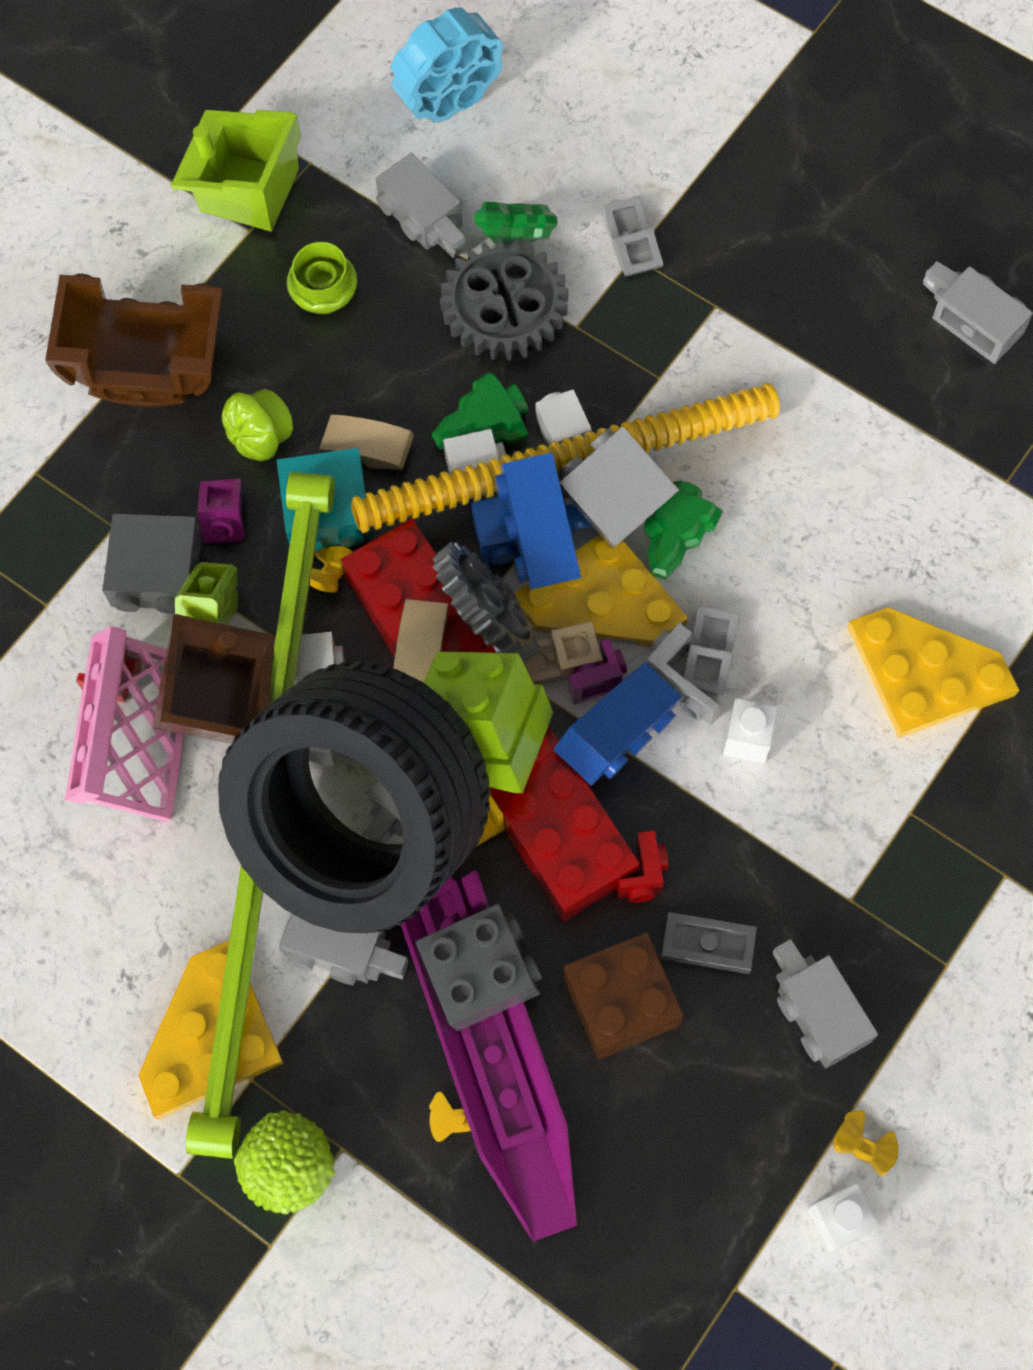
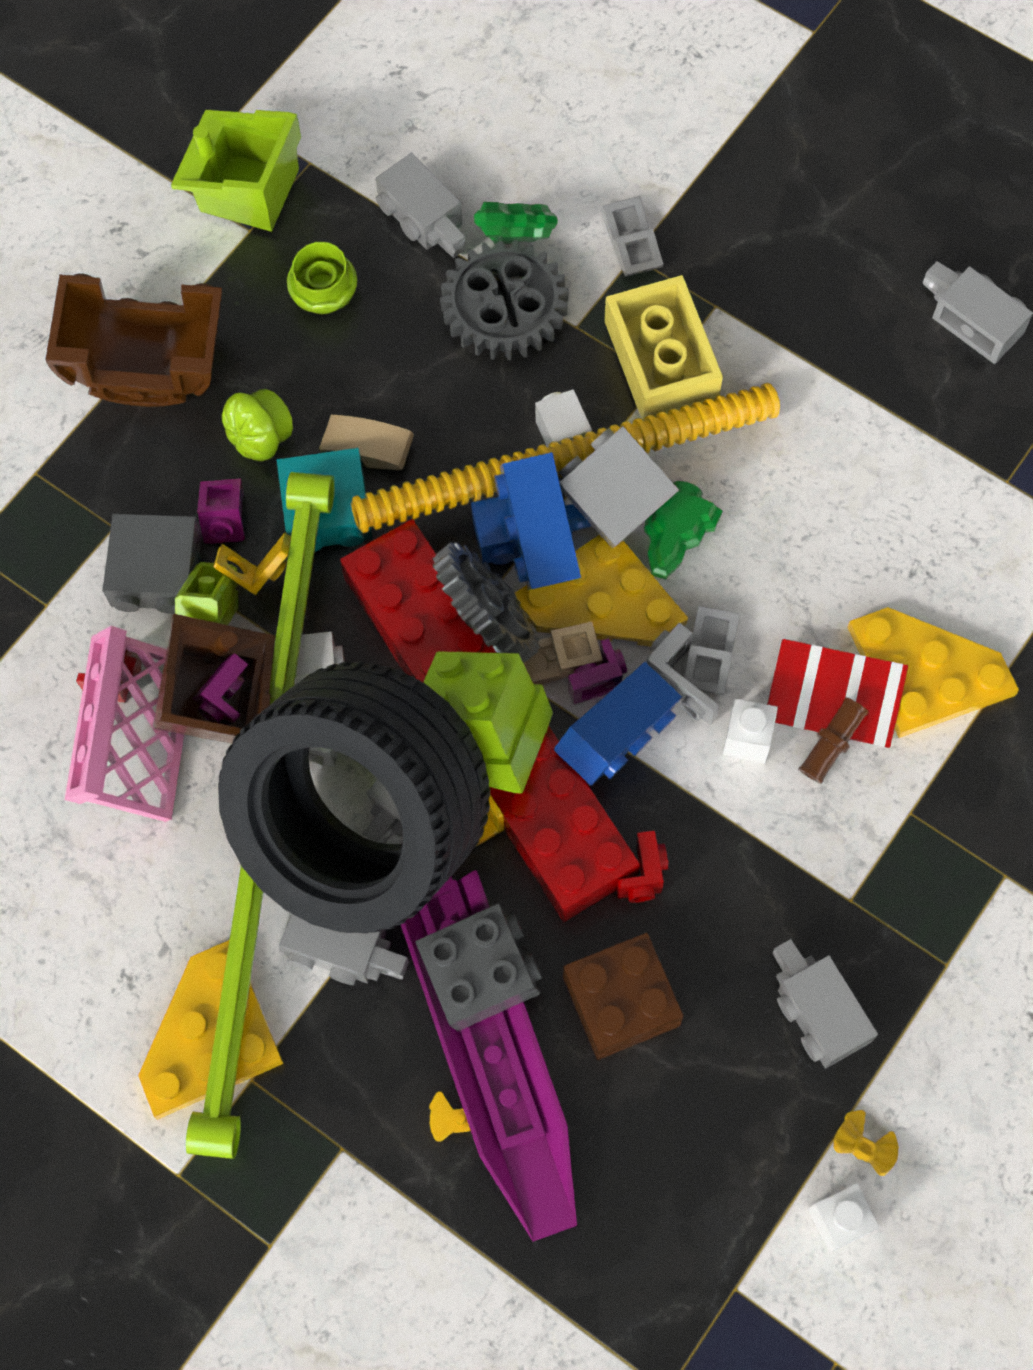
(225, 683): none -> magenta bracket
(253, 576): none -> yellow bracket
(284, 1163): lime hair -> none
(328, 577): yellow piece -> none
(420, 636): tan slope -> none
(447, 64): medium azure connector -> none
(471, 449): white brick -> none
(487, 408): green rock -> none
(662, 346): none -> light yellow brick
(709, 943): flat silver plate -> none
(816, 680): none -> red sticker
(833, 740): none -> reddish brown pin

